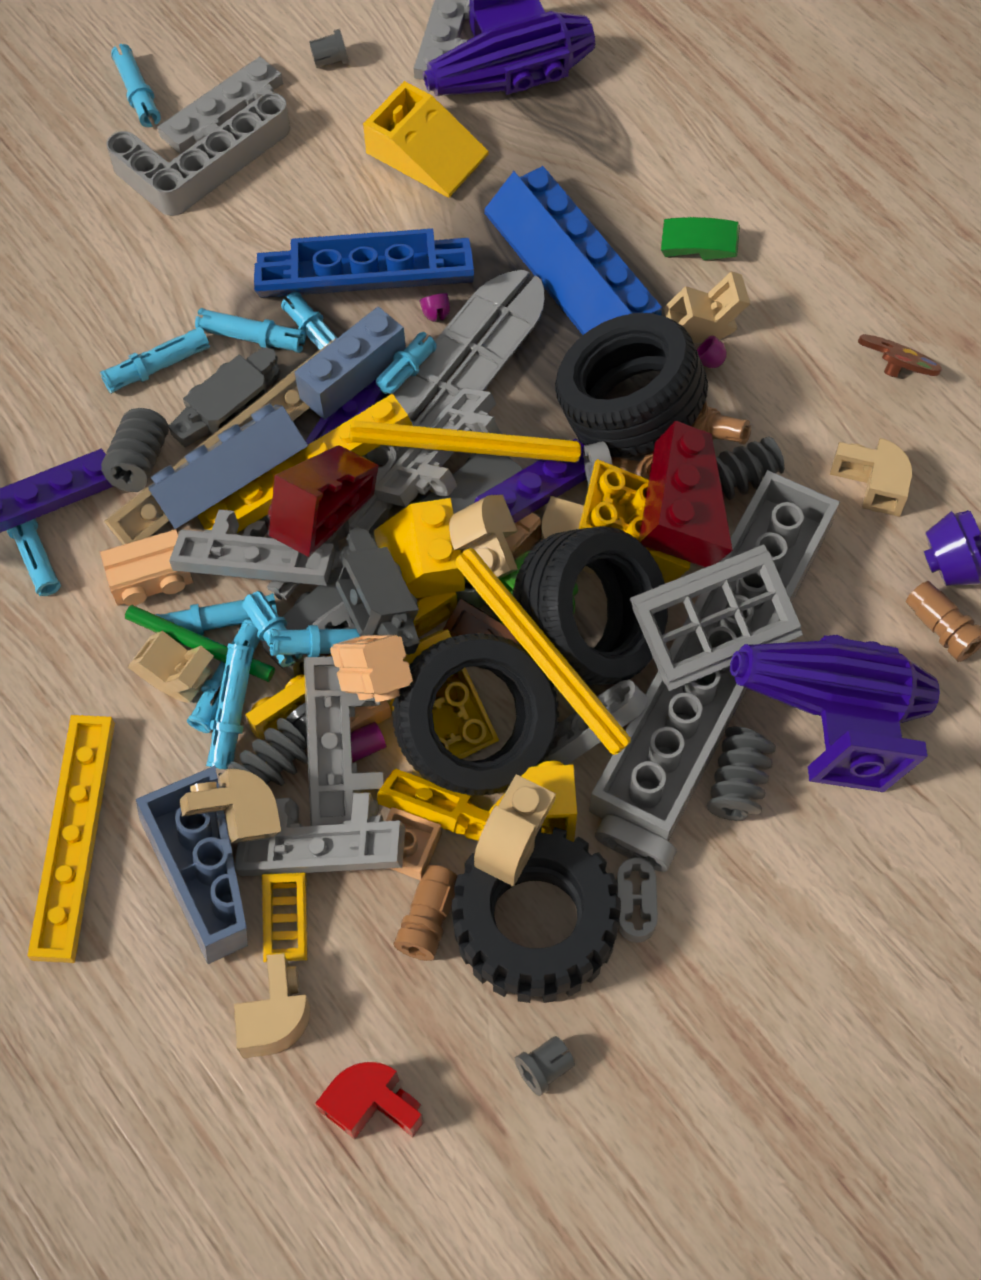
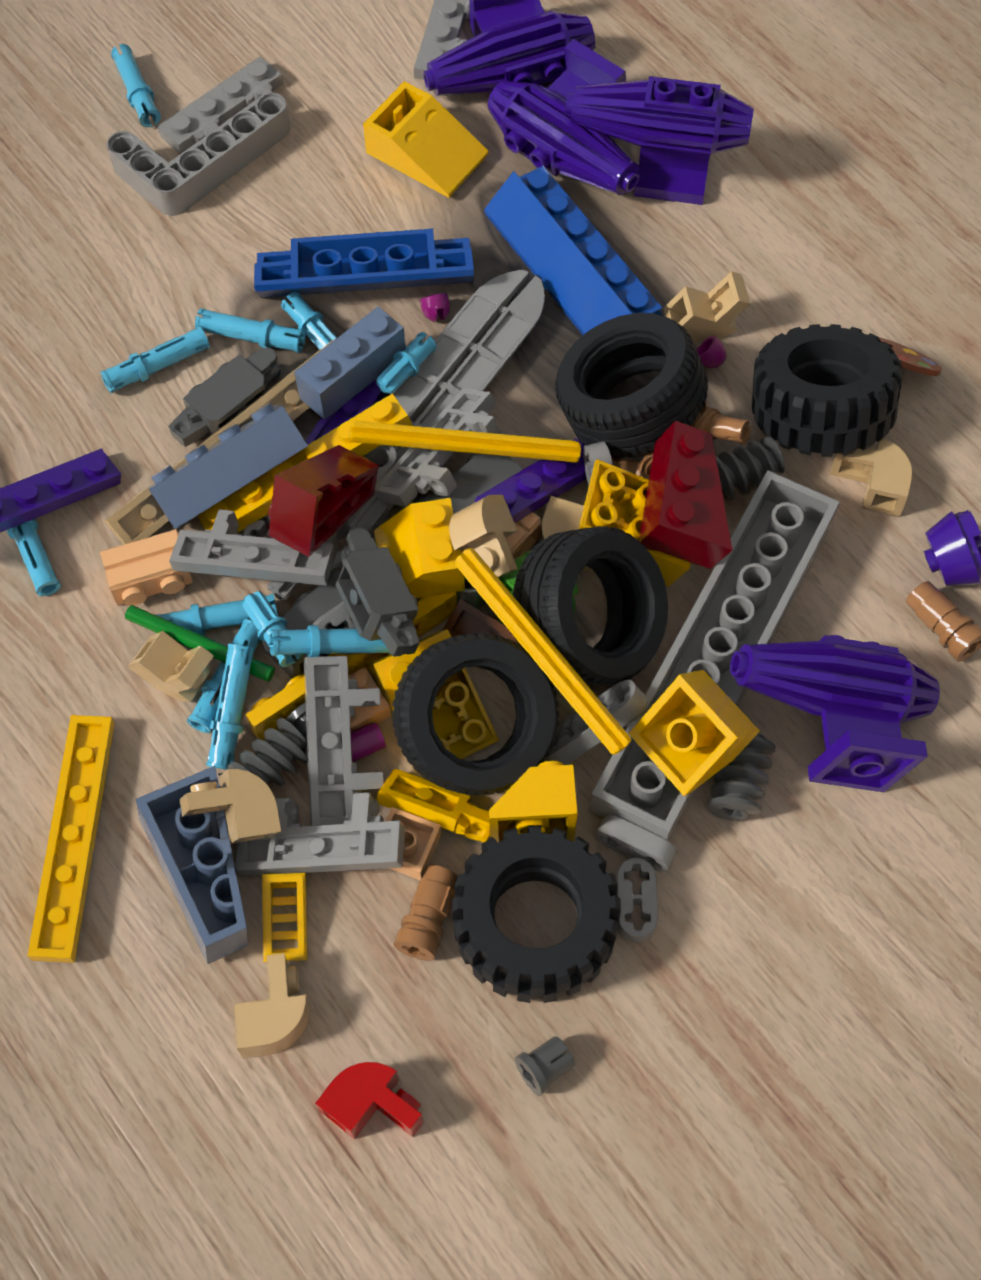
(135, 449): dark grey piece -> none
(329, 49): dark grey bush -> none
(372, 666): light nougat brick -> none
(512, 829): tan brick -> none
(539, 129): none -> dark purple piece
(674, 125): none -> dark purple piece
(693, 731): none -> yellow slope
(701, 582): light grey piece -> none
(707, 236): green slope -> none
(826, 389): none -> black tyre

